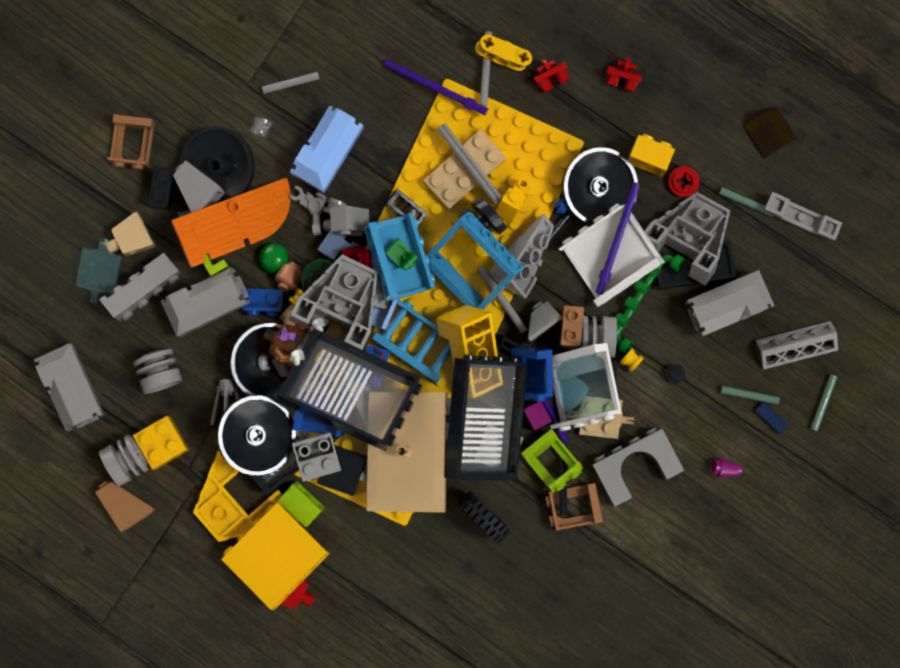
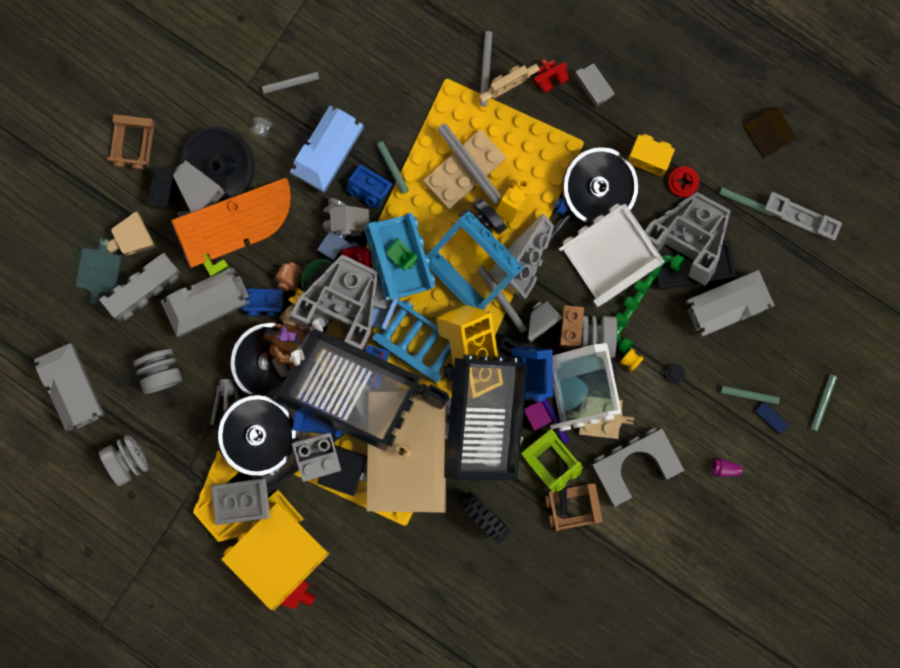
(122, 505): medium nougat slope -> none
(161, 442): yellow brick -> none
(240, 501): none -> light grey tile
(273, 257): green hair -> none
(301, 504): lime panel -> none
(314, 205): light grey piece -> none
(368, 186): none -> blue bracket
(392, 167): none -> sand green bar
(397, 193): black slope -> none
(434, 395): none -> black arm
(448, 371): none -> black plate
(468, 103): dark purple bar -> none
(503, 52): yellow piece -> none
(503, 84): none -> tan plate
(594, 84): none -> light grey panel
(605, 274): dark purple bar -> none
(632, 78): red hips -> none
(797, 341): light grey fence -> none

